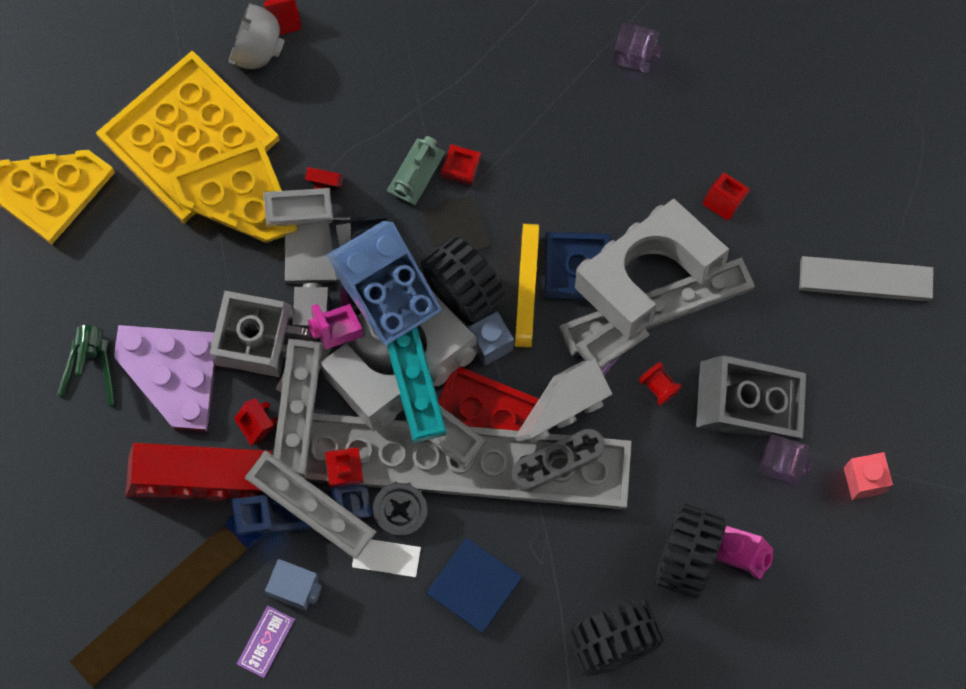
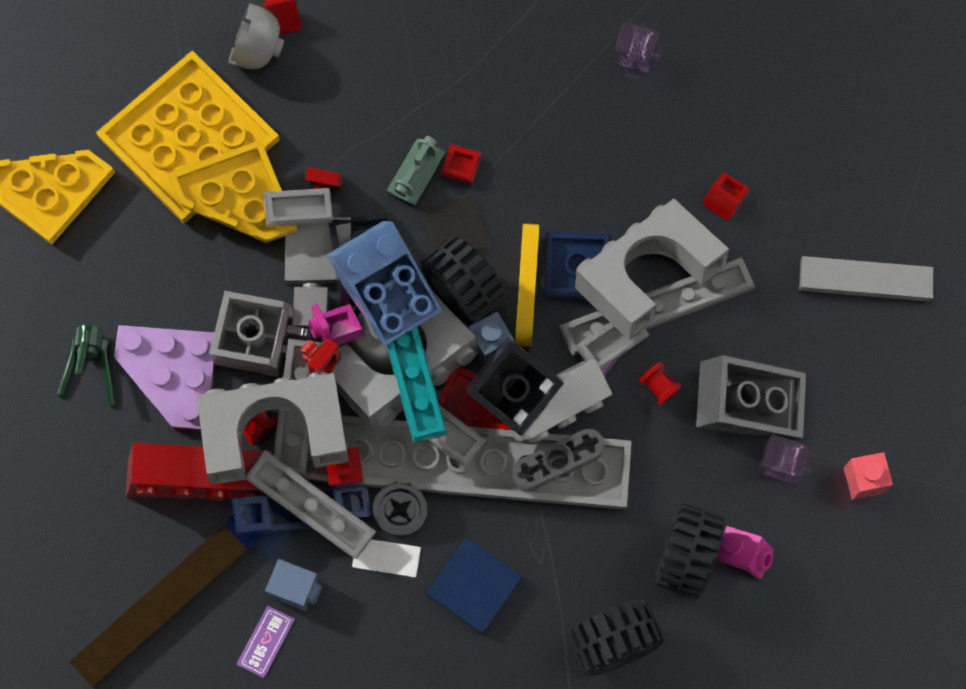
(227, 413): none -> light grey arch
(321, 358): none -> red tile
(514, 386): none -> black slope

